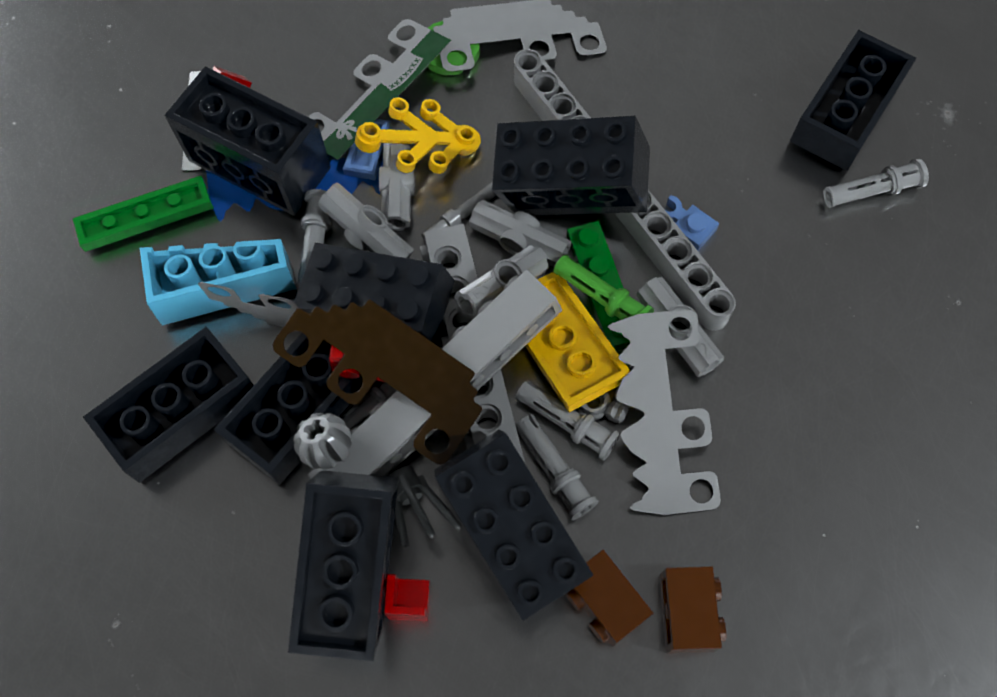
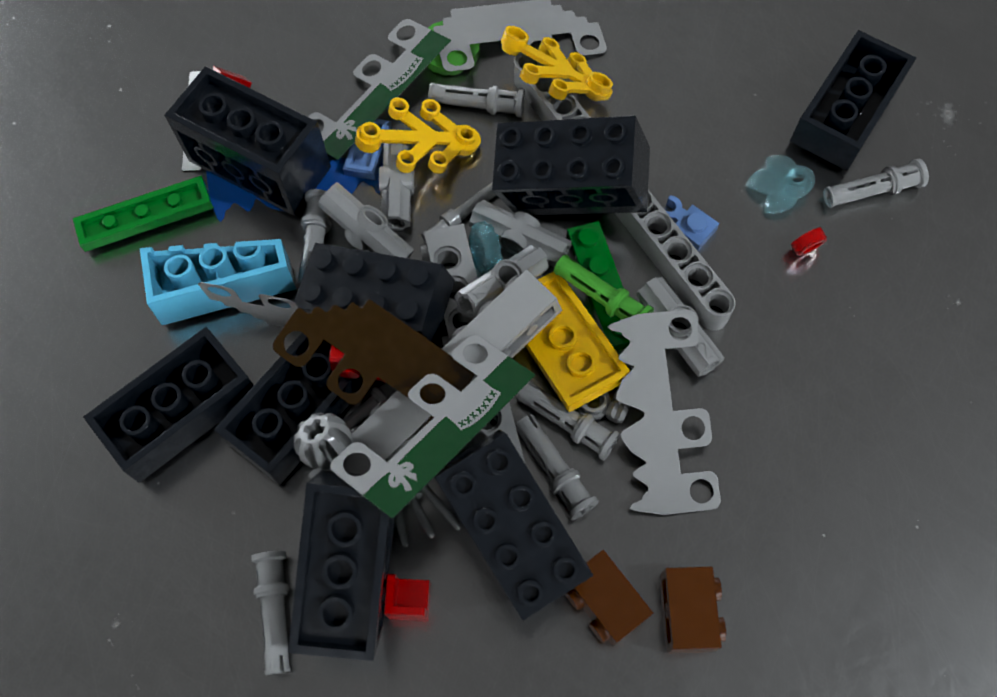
(271, 592): none -> light grey pin
(454, 425): none -> piece
(484, 246): none -> clear light blue gear
(492, 99): none -> light grey pin
(592, 84): none -> yellow plant
(778, 184): none -> clear light blue plate
(809, 241): none -> red tile

